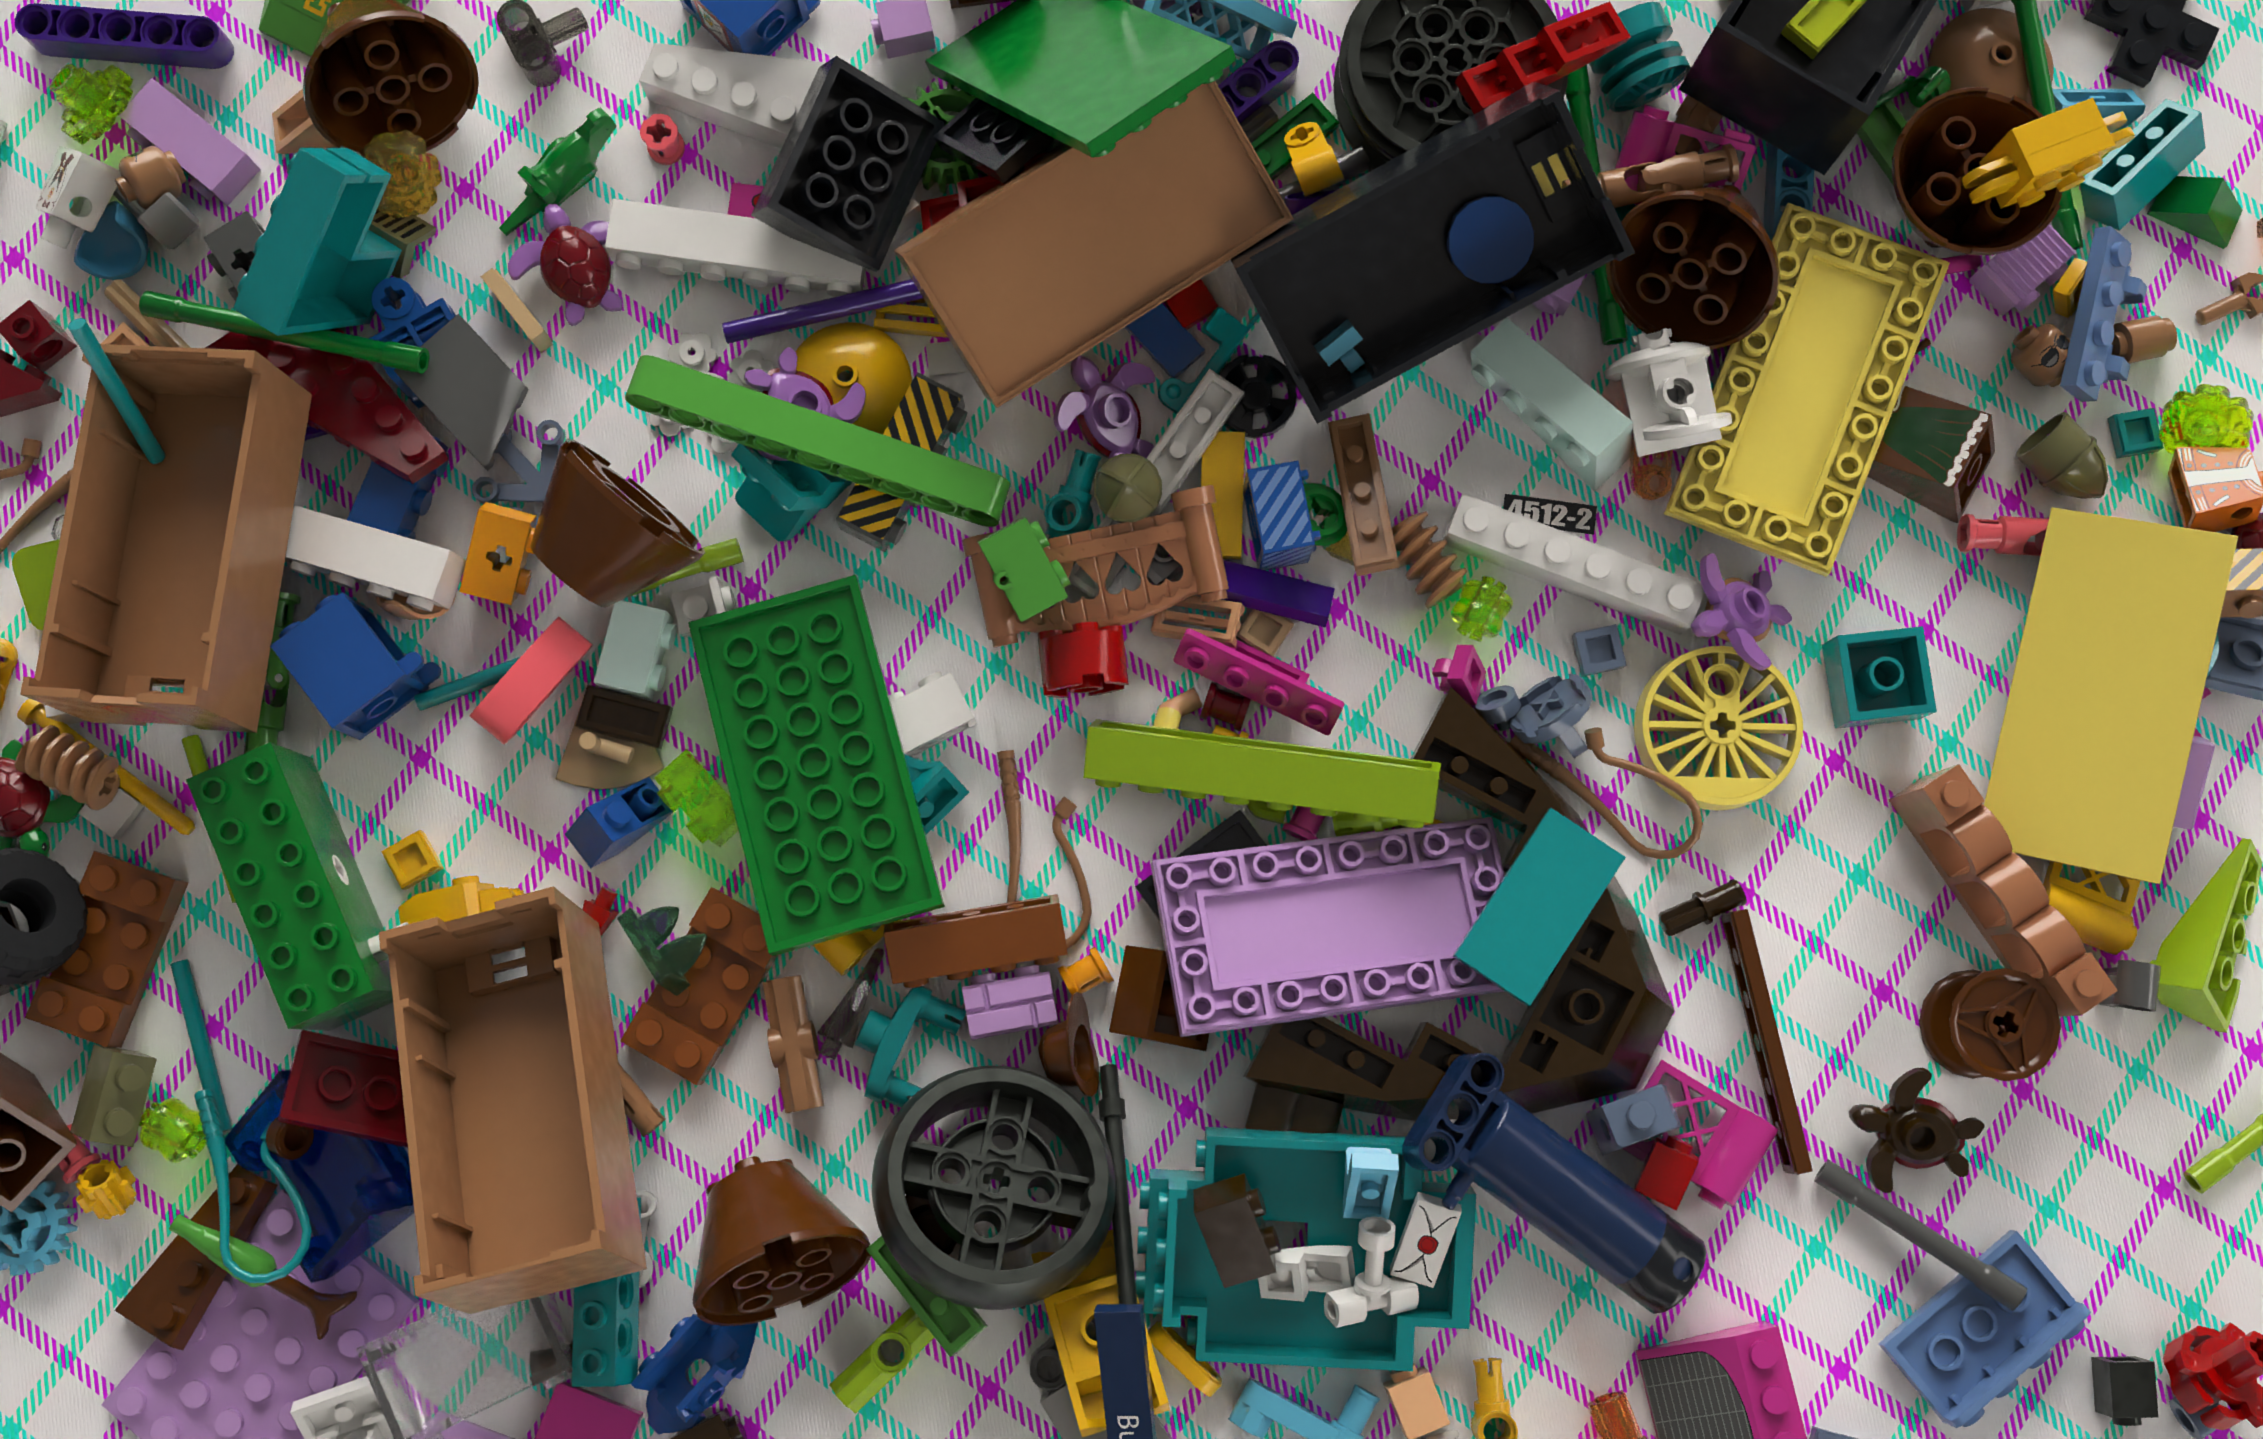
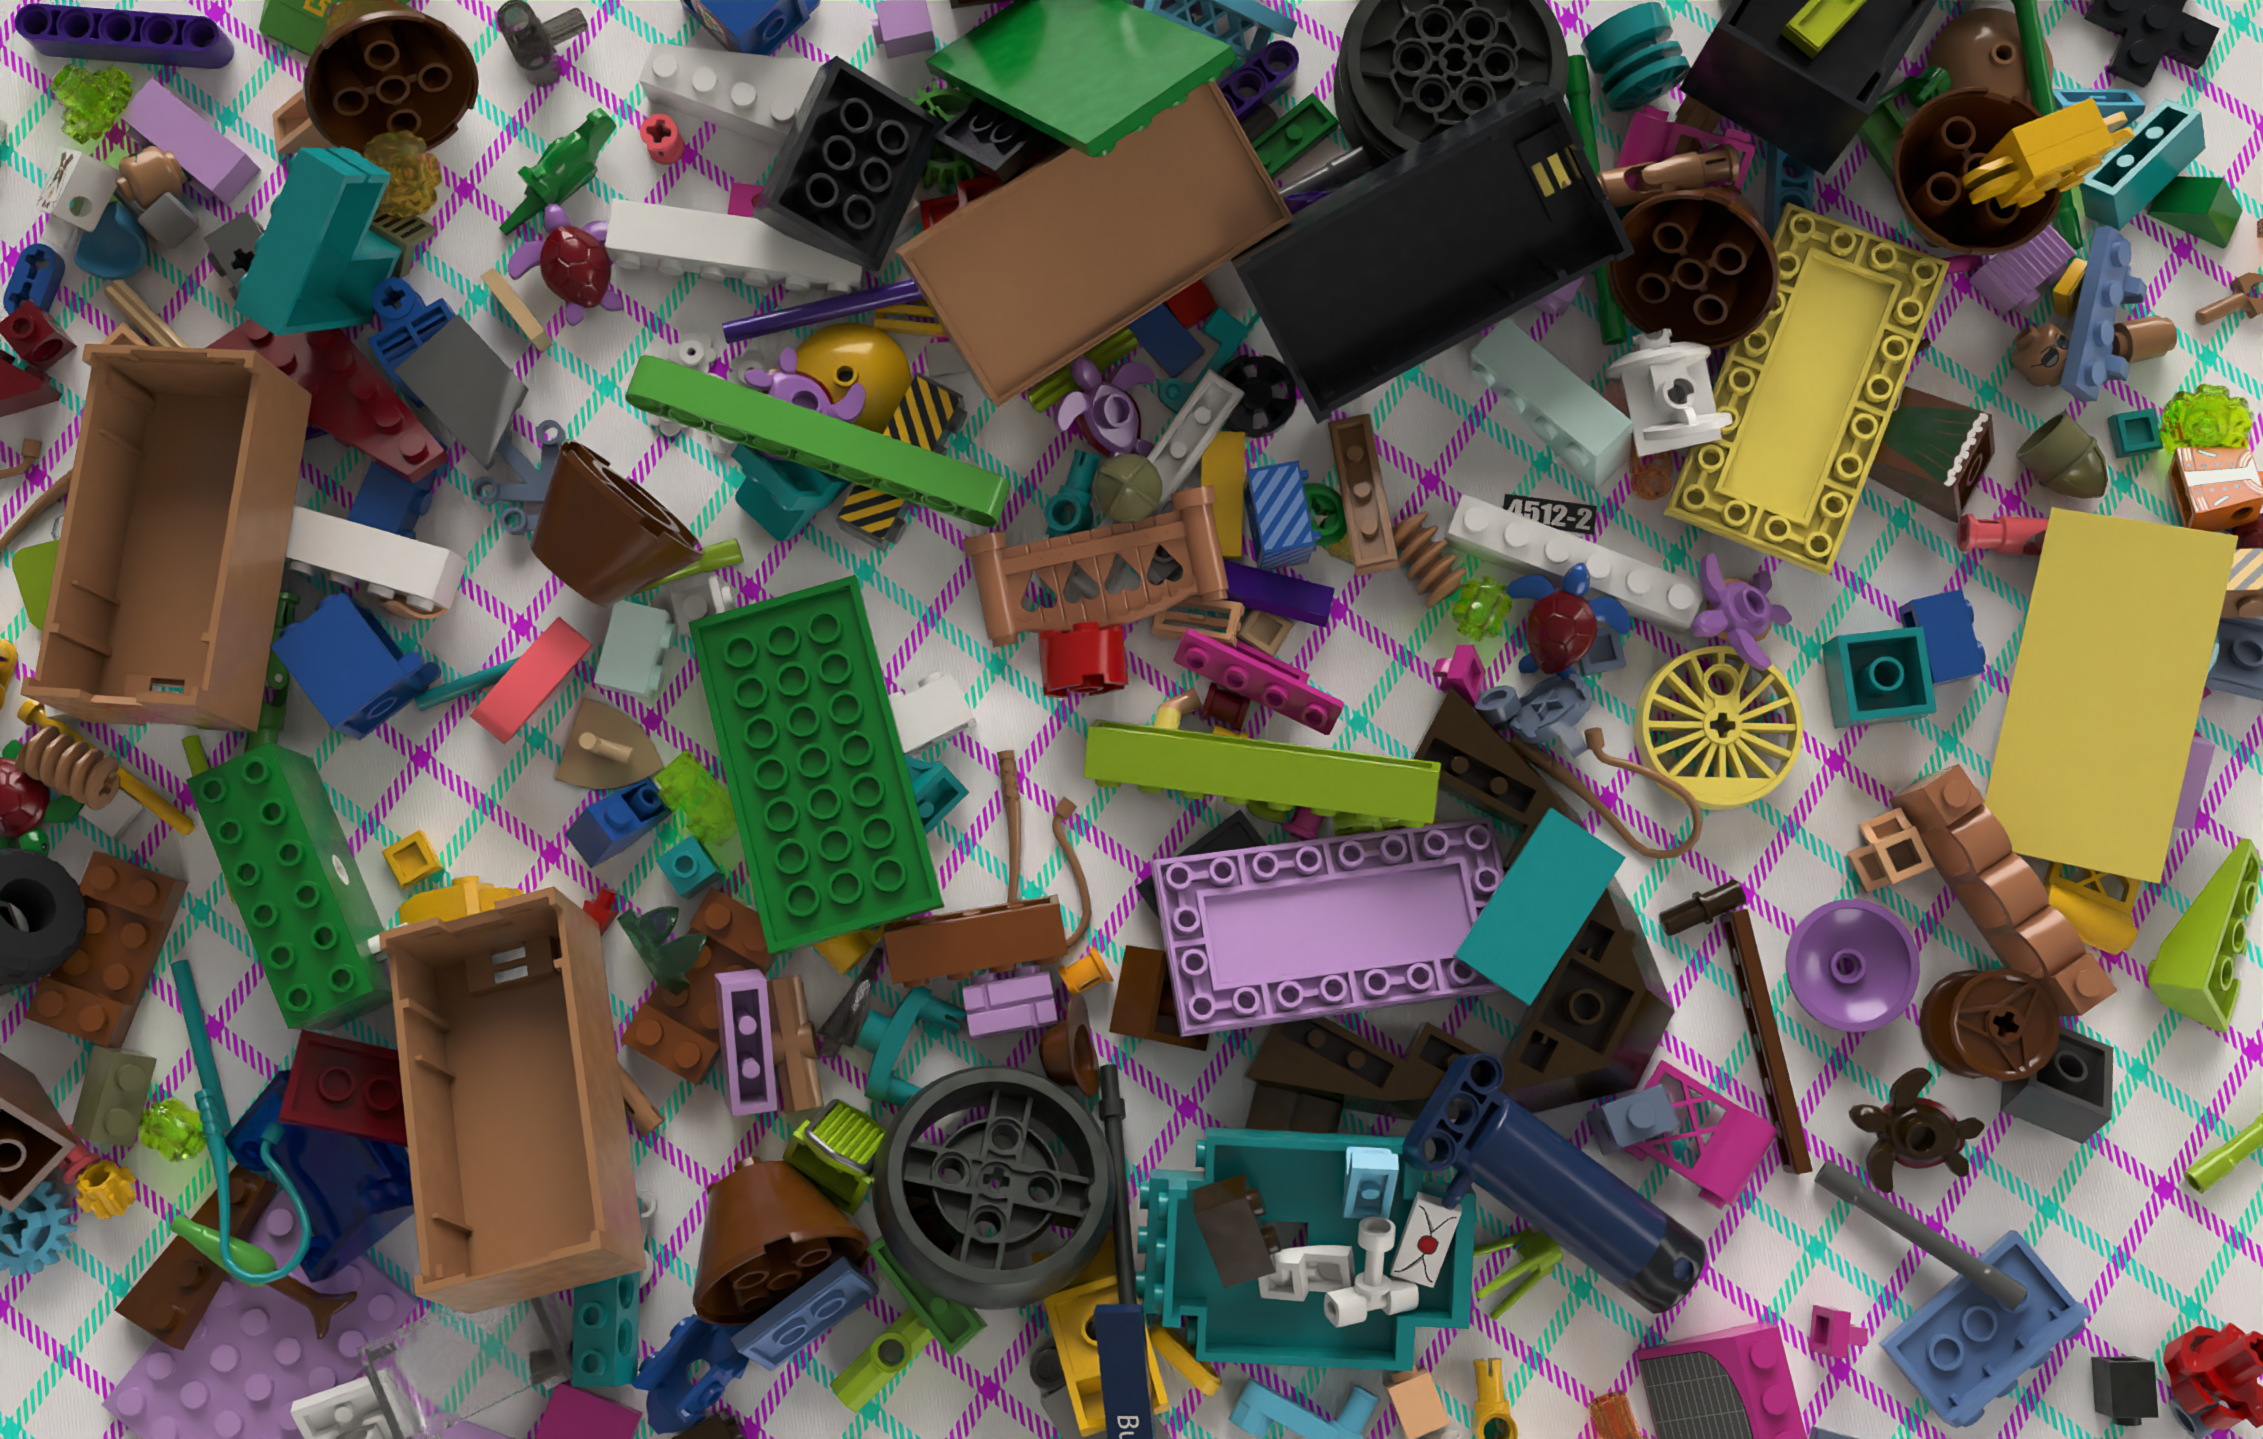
(32, 283): none -> blue beam
(116, 390): teal bar -> none
(288, 1140): reddish brown tile -> none
(388, 353): green piece -> none
(483, 572): light orange brick -> none
(624, 717): dark brown tile -> none
(689, 867): none -> teal brick
(745, 1042): none -> lavender brick
(806, 1314): none -> medium blue tile
(837, 1153): none -> lime piece
(1031, 578): bright green brick -> none
(1102, 355): none -> lime axle
(1312, 158): yellow piece -> none
(1340, 346): medium azure tile -> none
(1490, 239): blue tile -> none
(1536, 1256): none -> lime plant
(1544, 58): red slope -> none
(1563, 622): none -> animal
(1667, 1171): red brick -> none
(1833, 1332): none -> dark pink tile
(1880, 961): none -> medium lavender dish
(1891, 852): none -> light nougat brick
(1948, 635): none -> blue brick
(2069, 1093): none -> dark grey slope
(2136, 985): dark grey piece -> none

